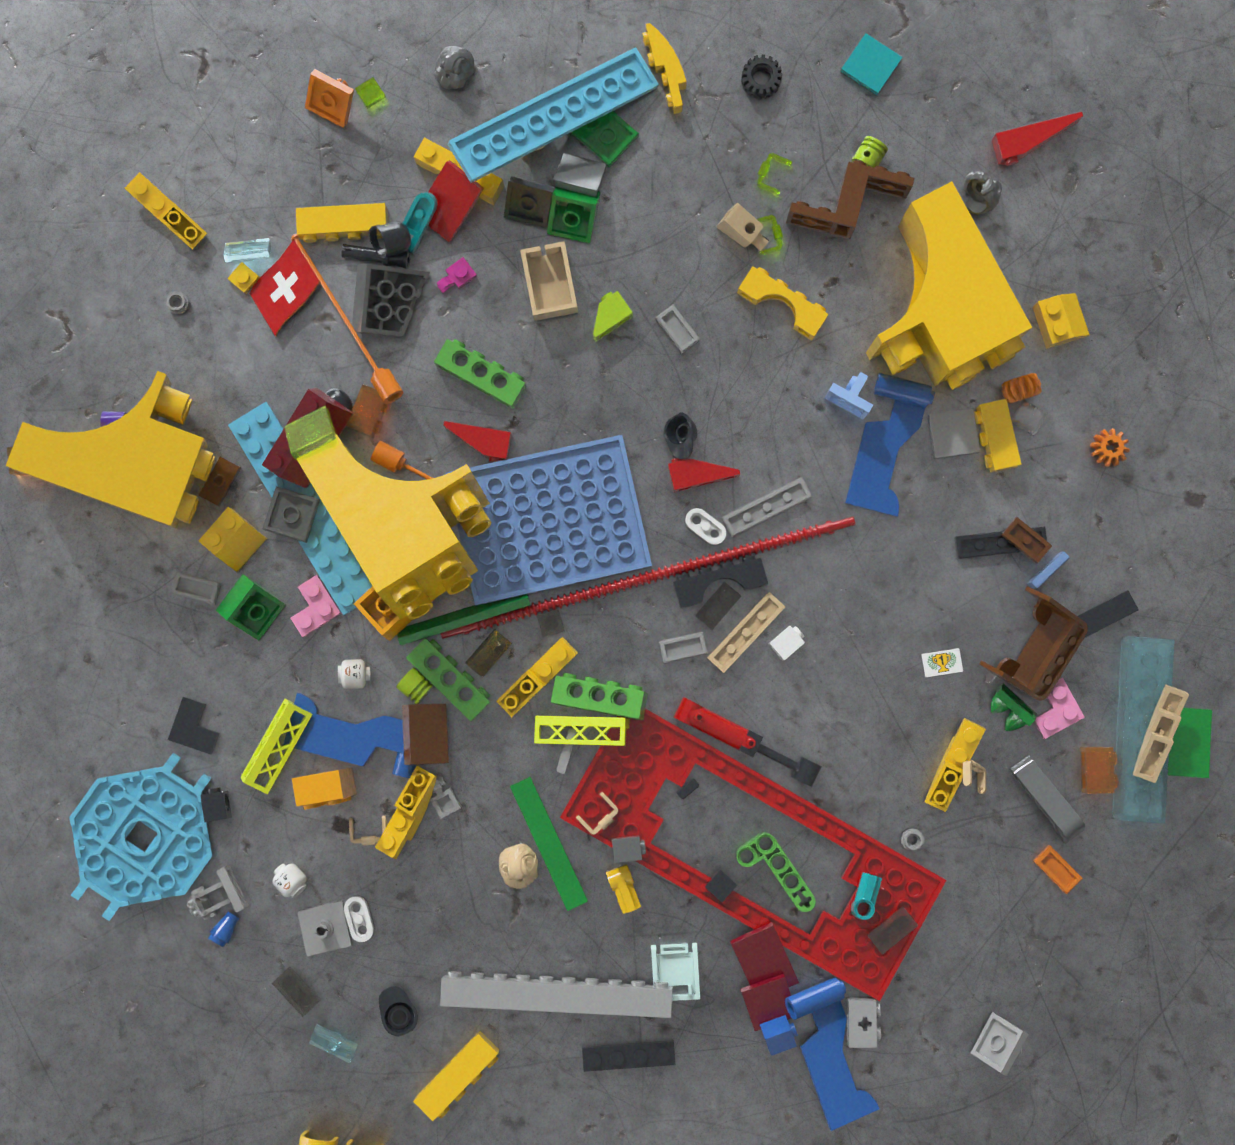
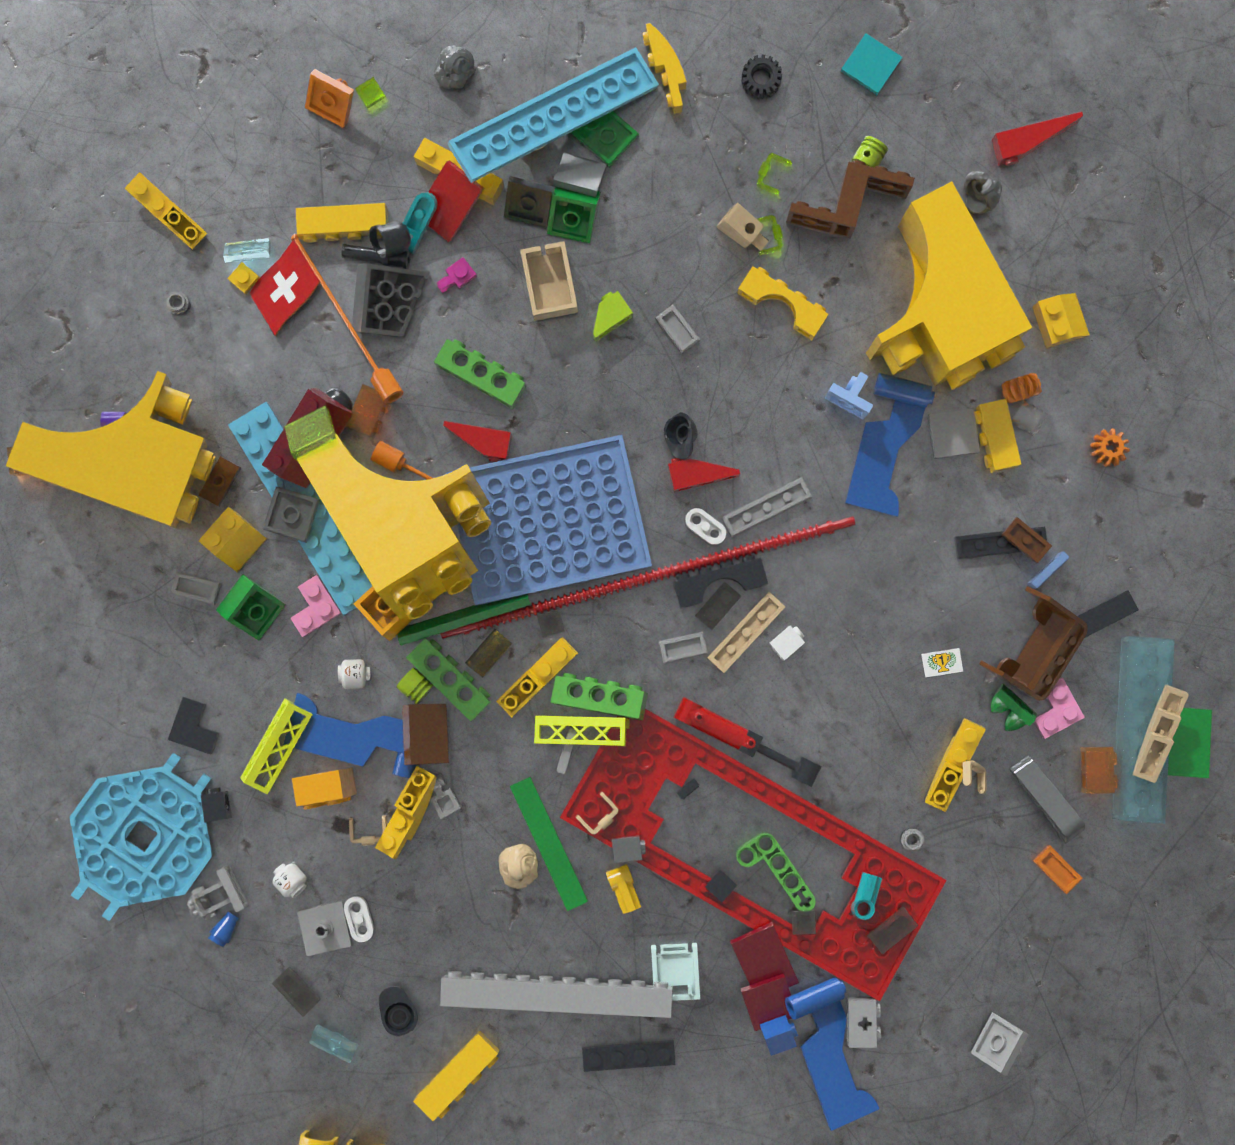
(804, 922): none -> clear smoke plate

